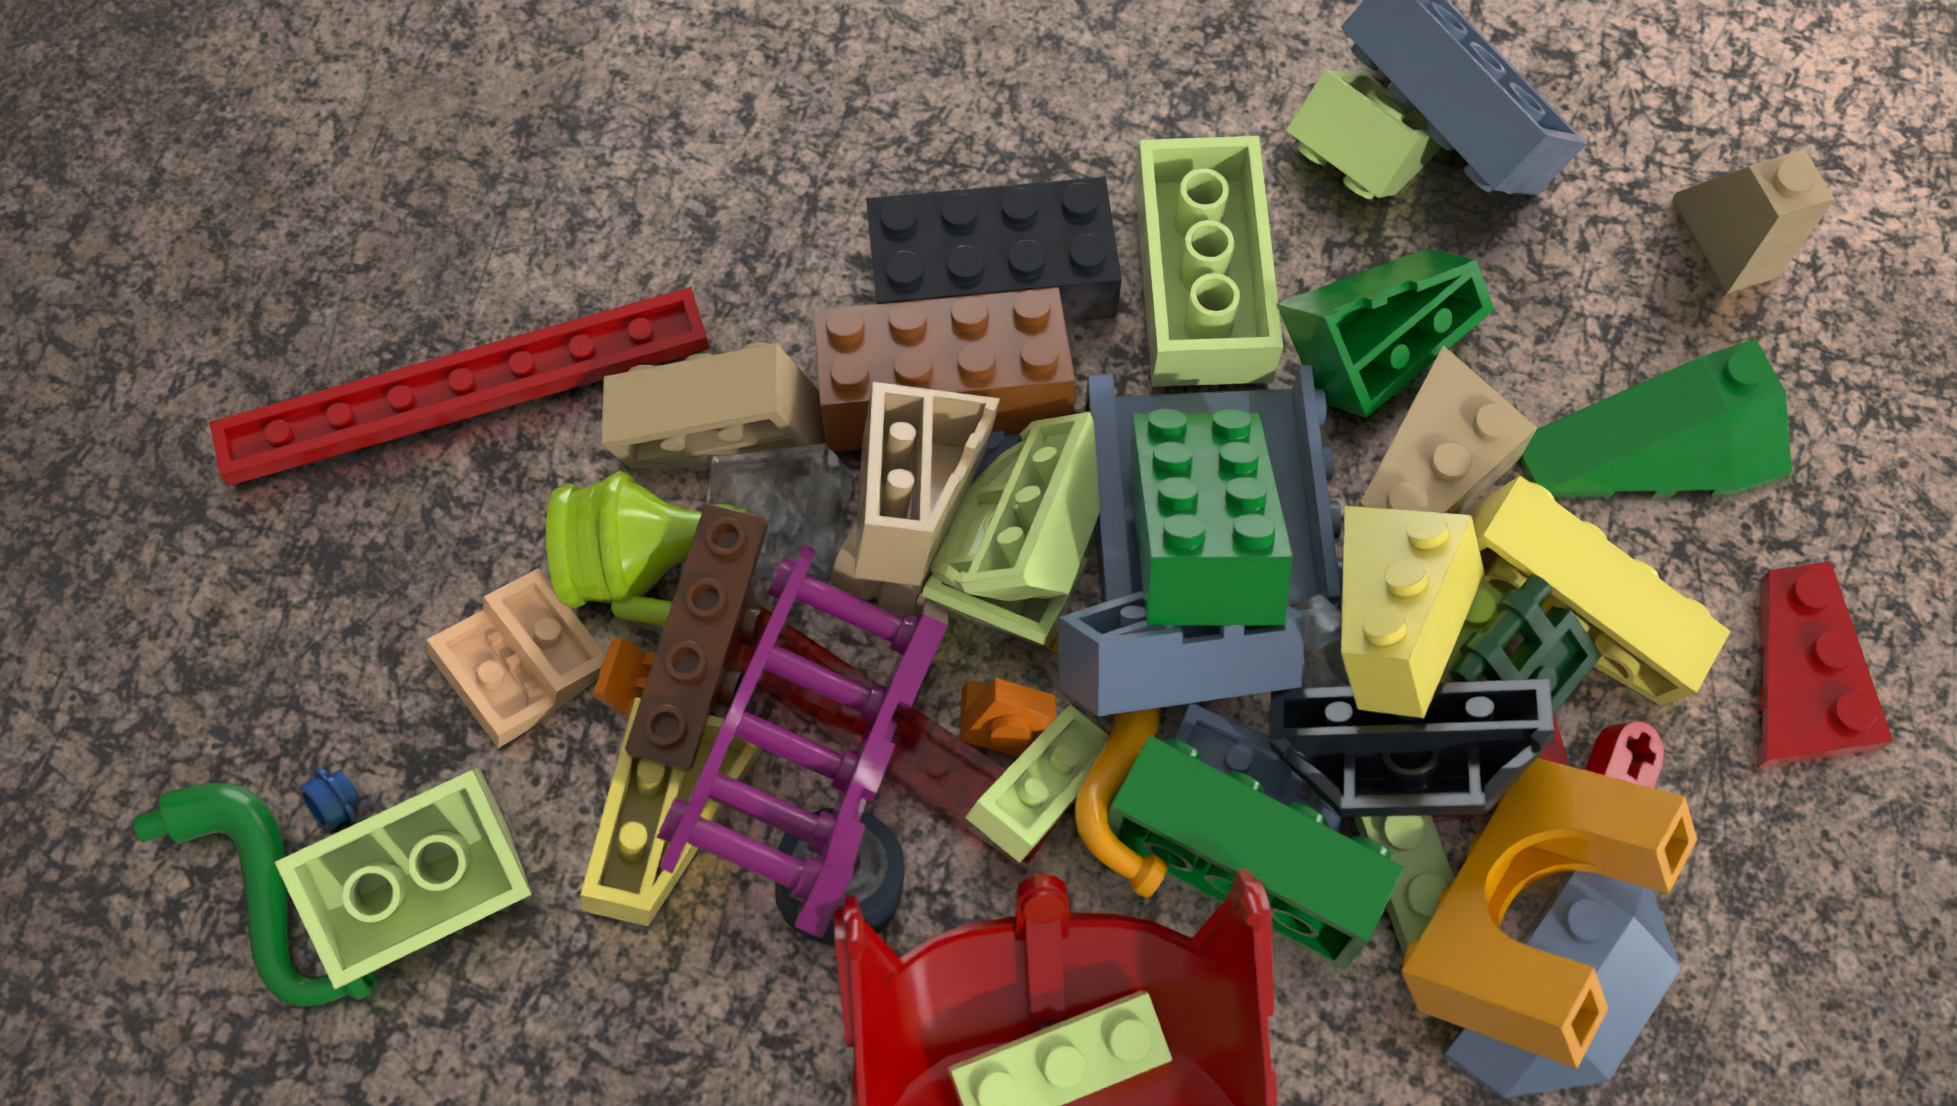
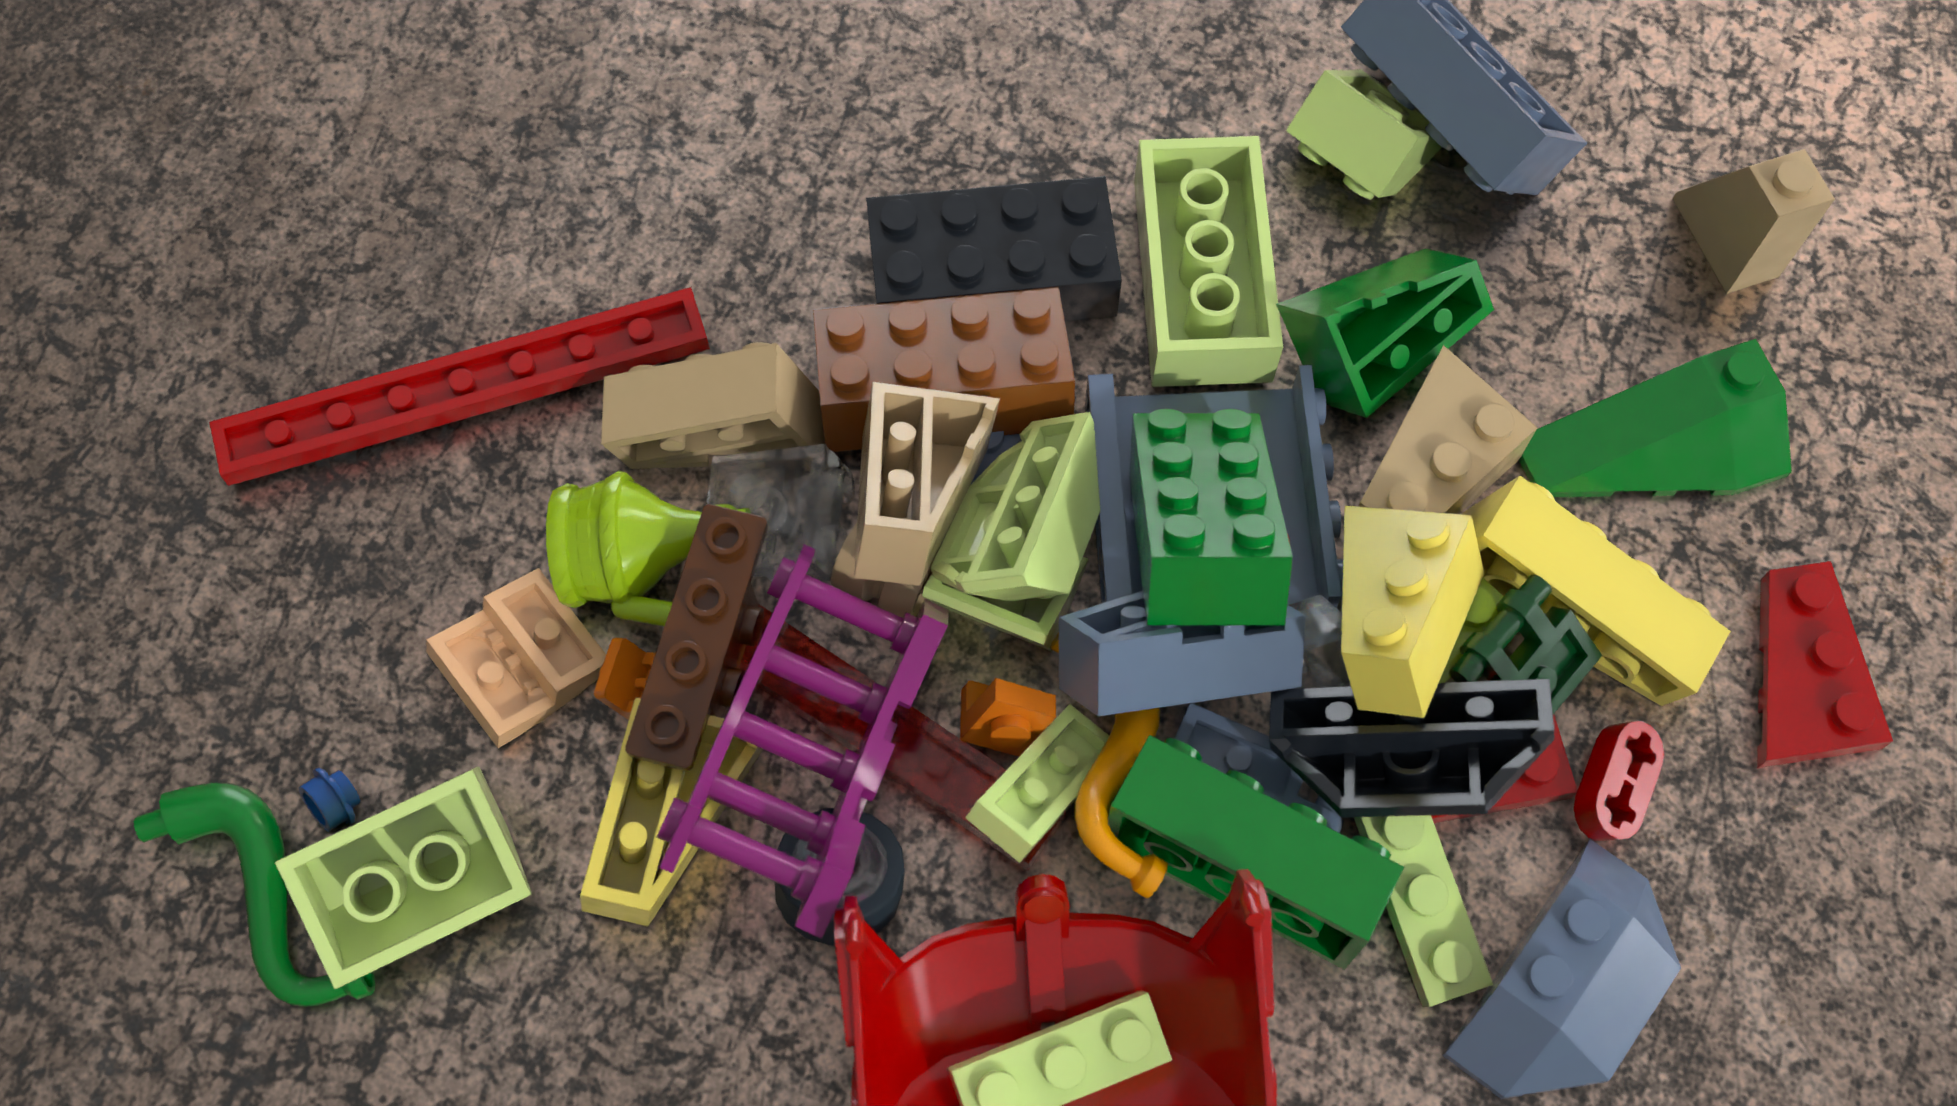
(1543, 826): light orange arch -> none

